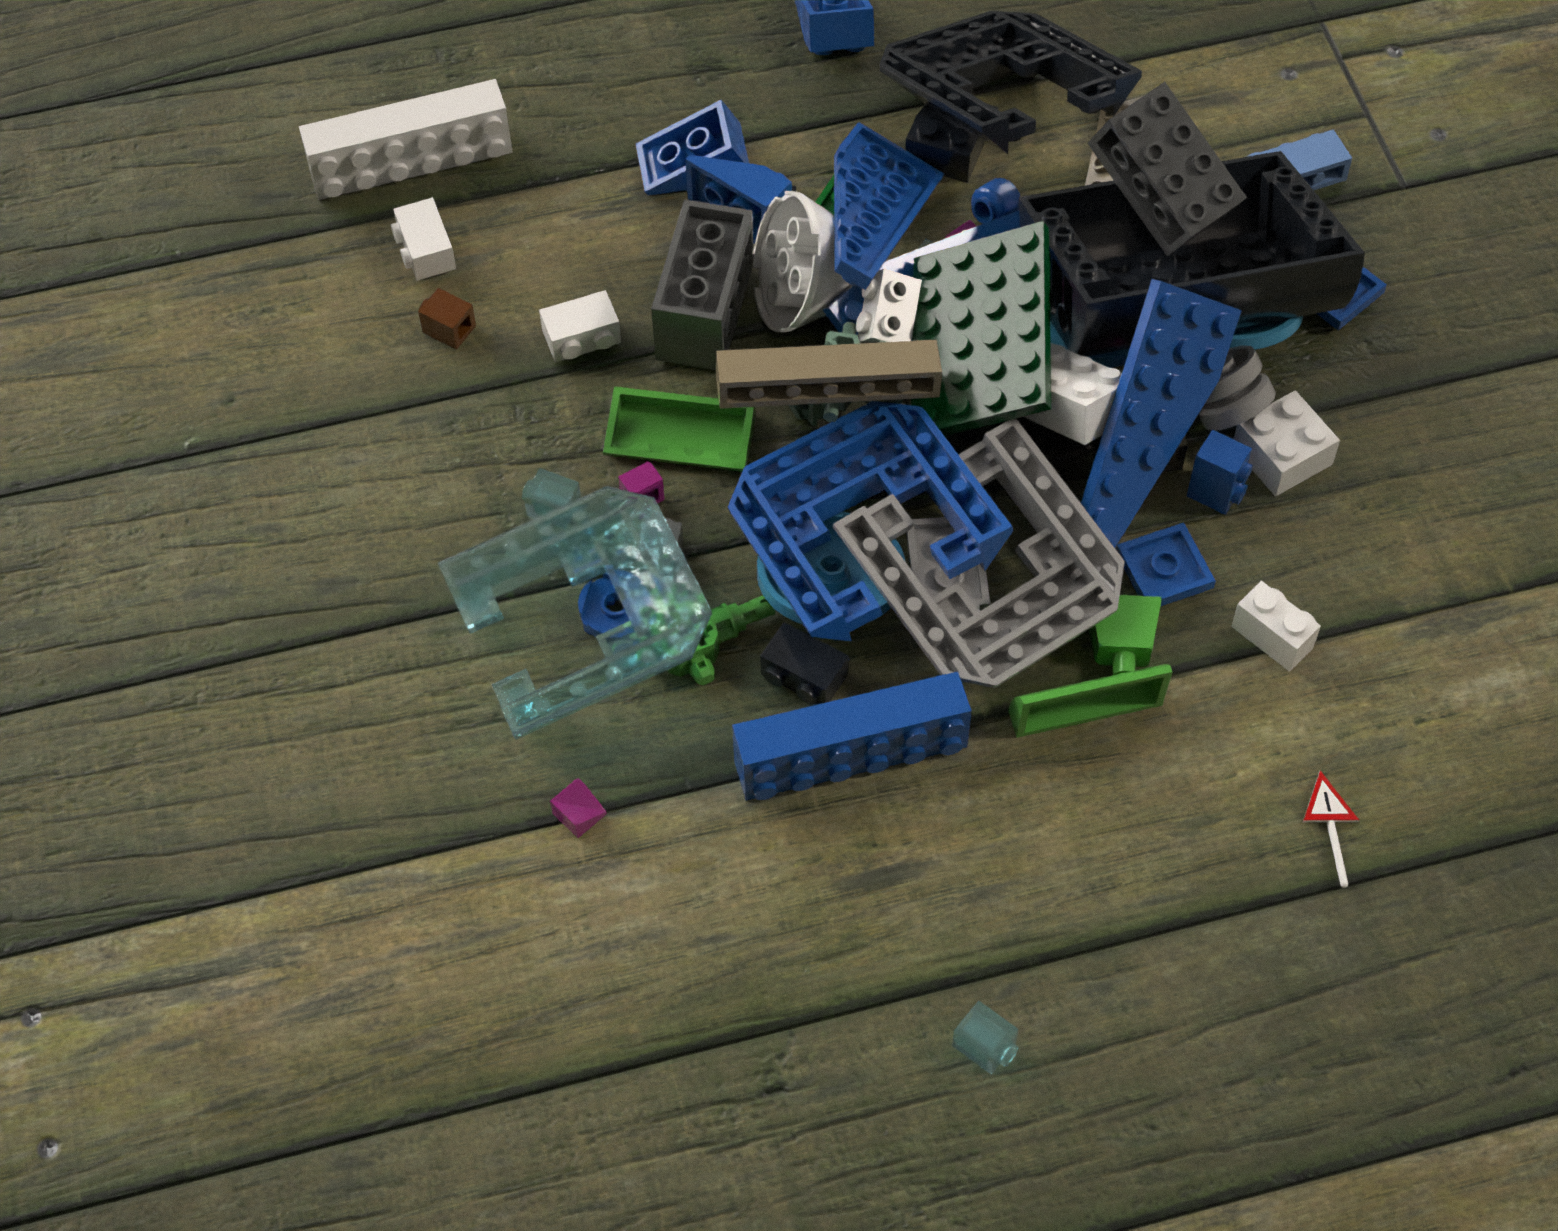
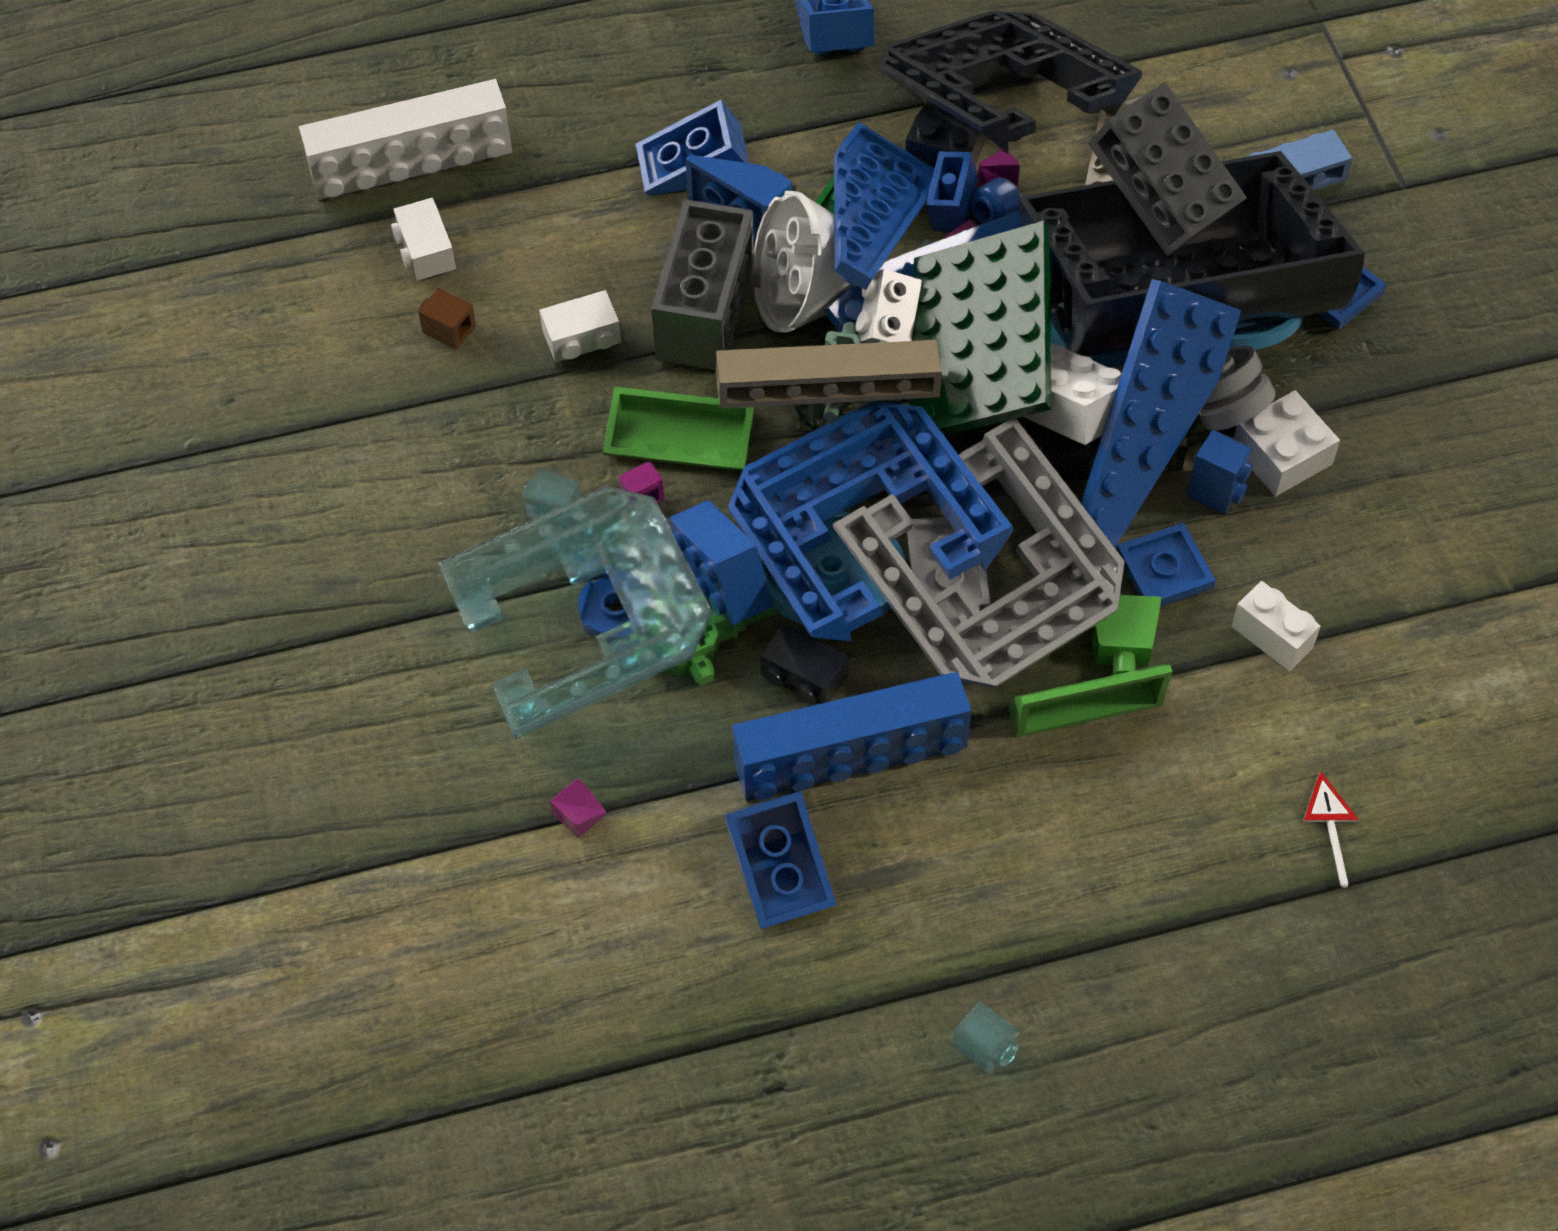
(722, 562): none -> blue brick
(780, 859): none -> blue slope
(951, 190): none -> blue brick
(998, 166): none -> magenta slope

